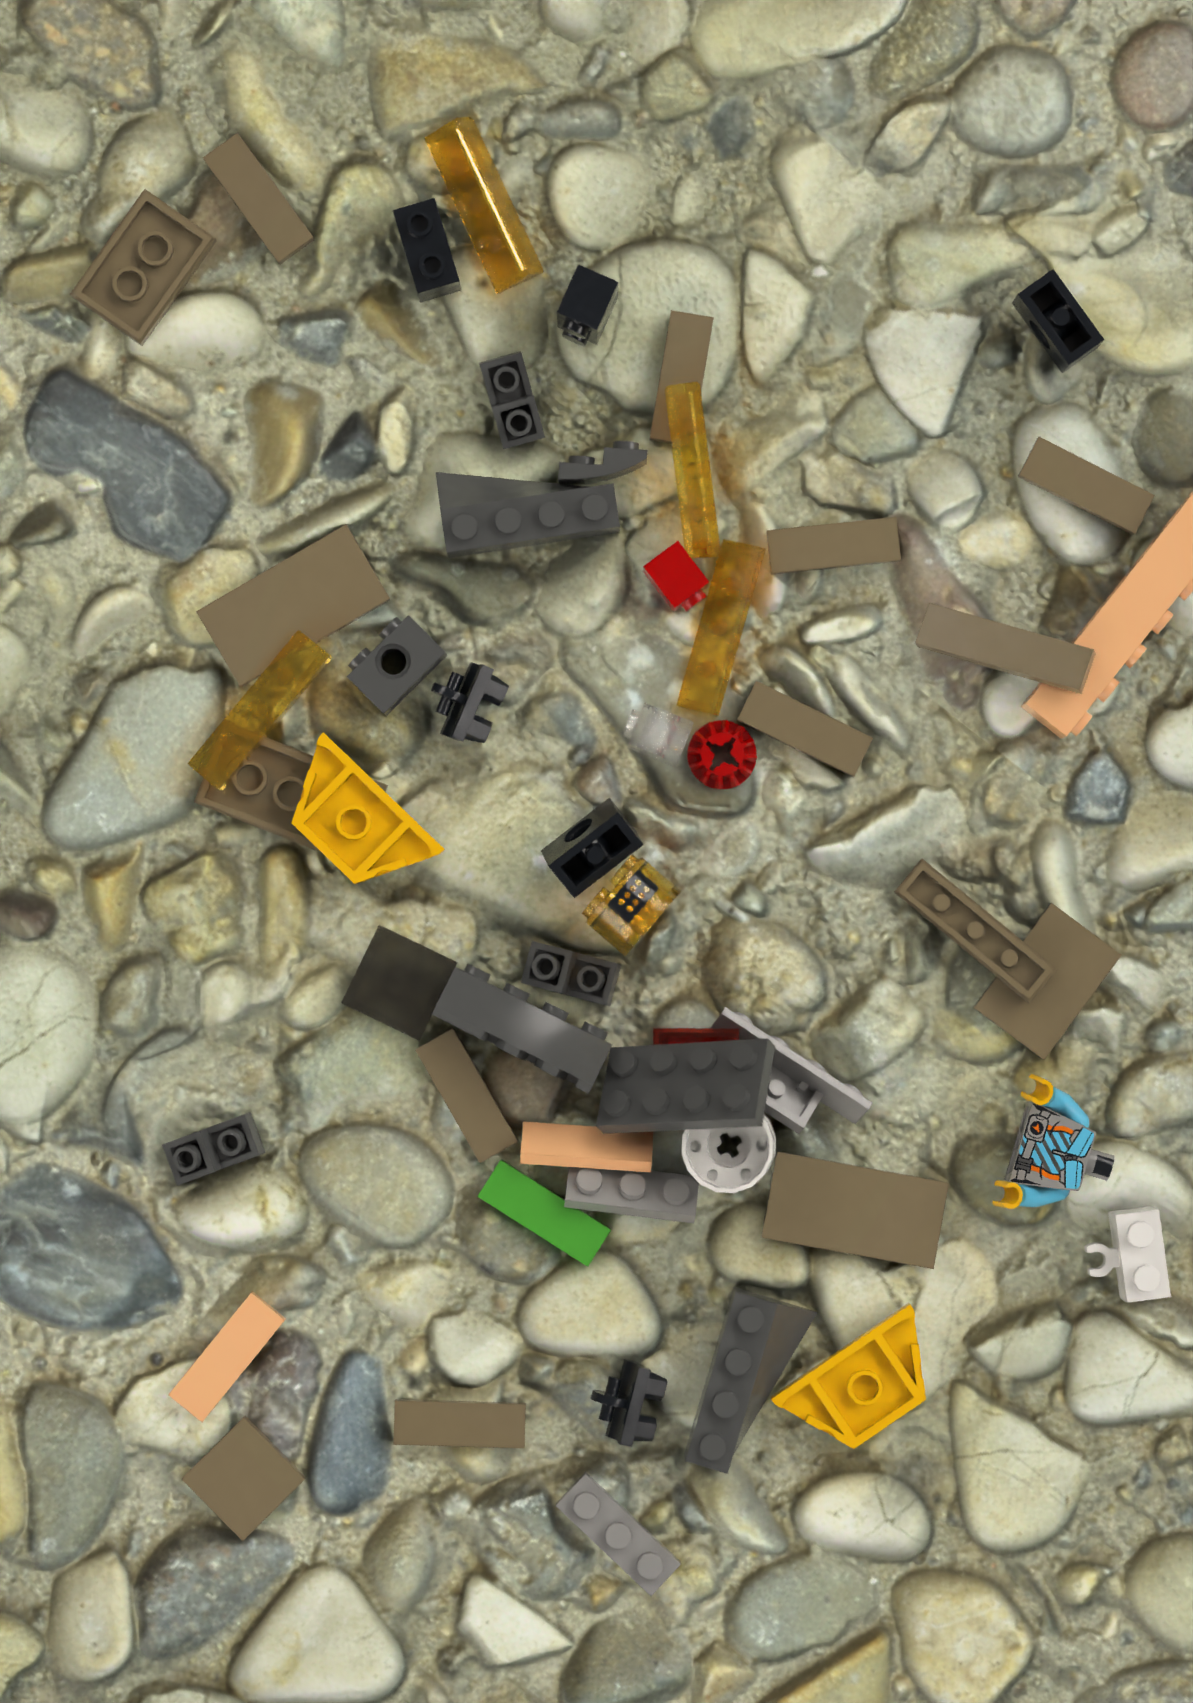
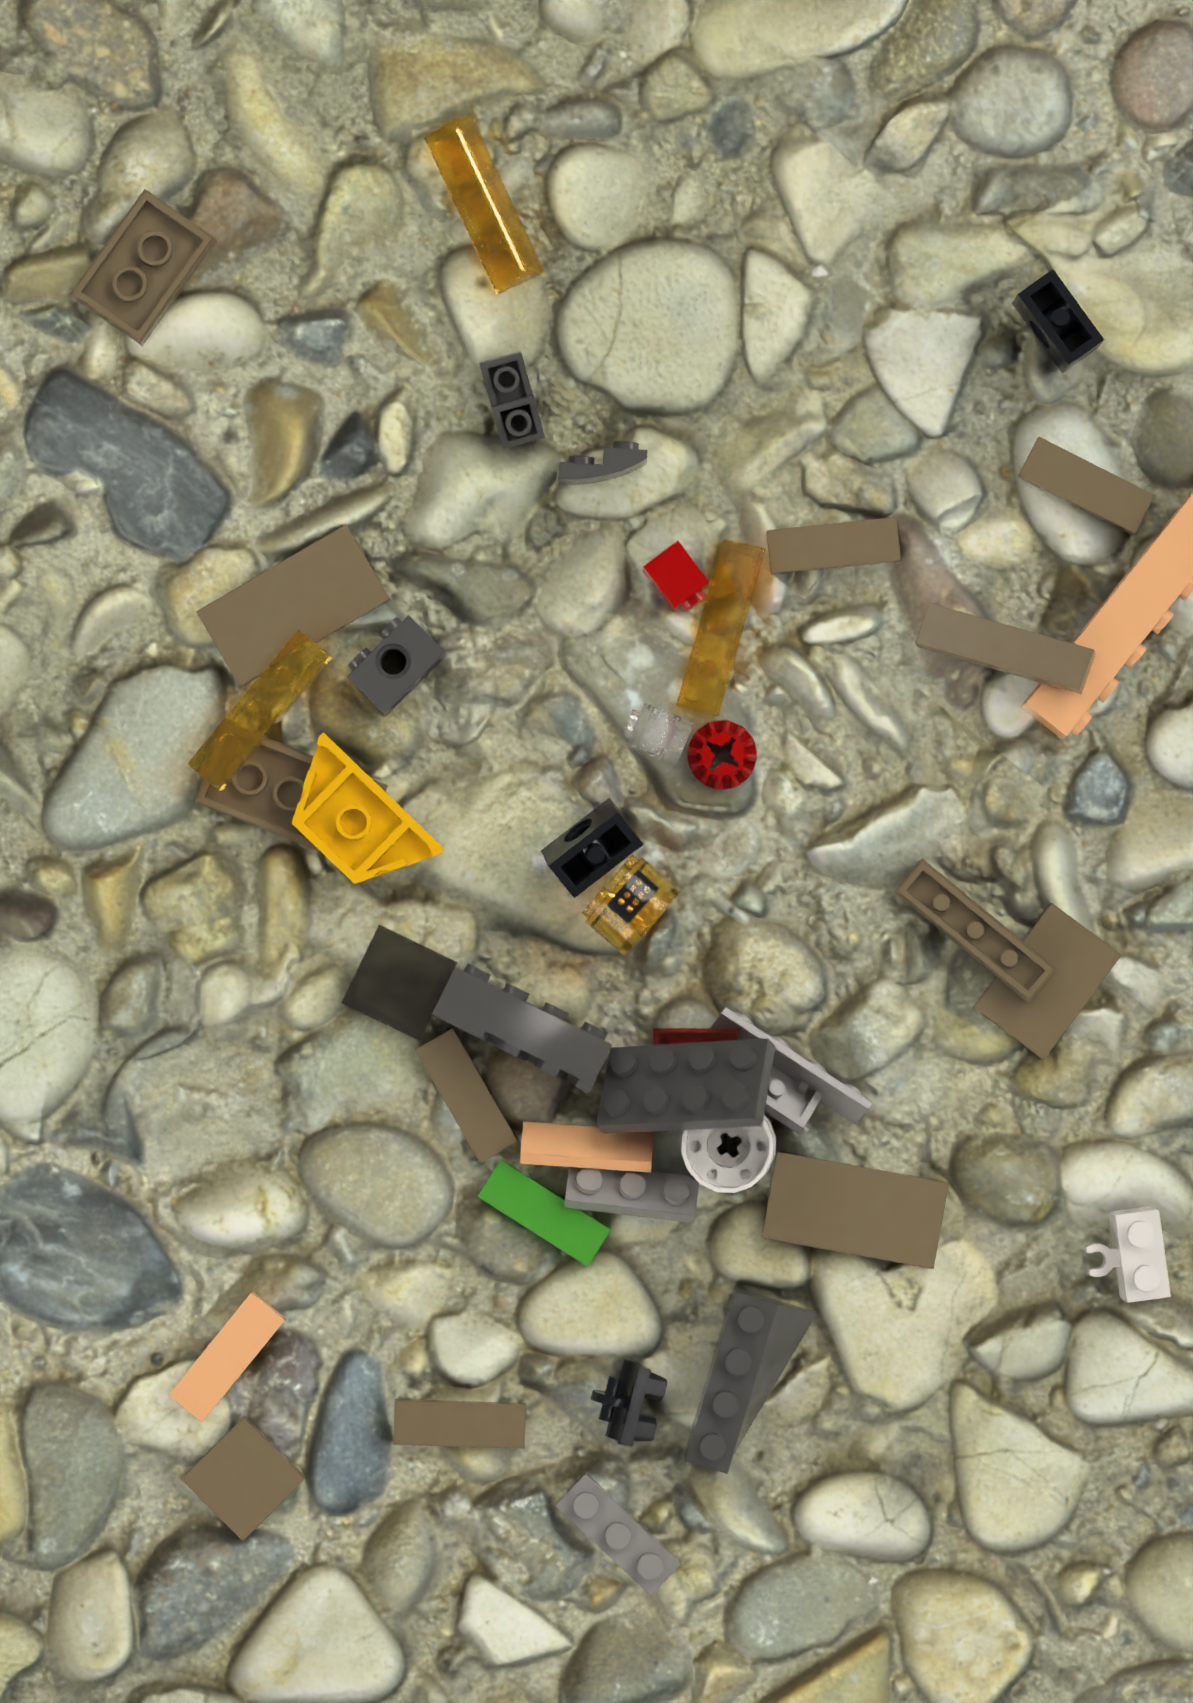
(213, 1148): dark grey slope -> none
(258, 198): dark tan tile -> none
(427, 250): black brick -> none
(461, 701): black hips -> none
(510, 513): dark grey wedge -> none
(571, 973): dark grey slope -> none
(586, 306): black brick -> none
(682, 363): dark tan tile -> none
(692, 470): clear yellow slope -> none
(804, 729): dark tan tile -> none
(862, 1383): yellow wing -> none
(1051, 1150): torso -> none

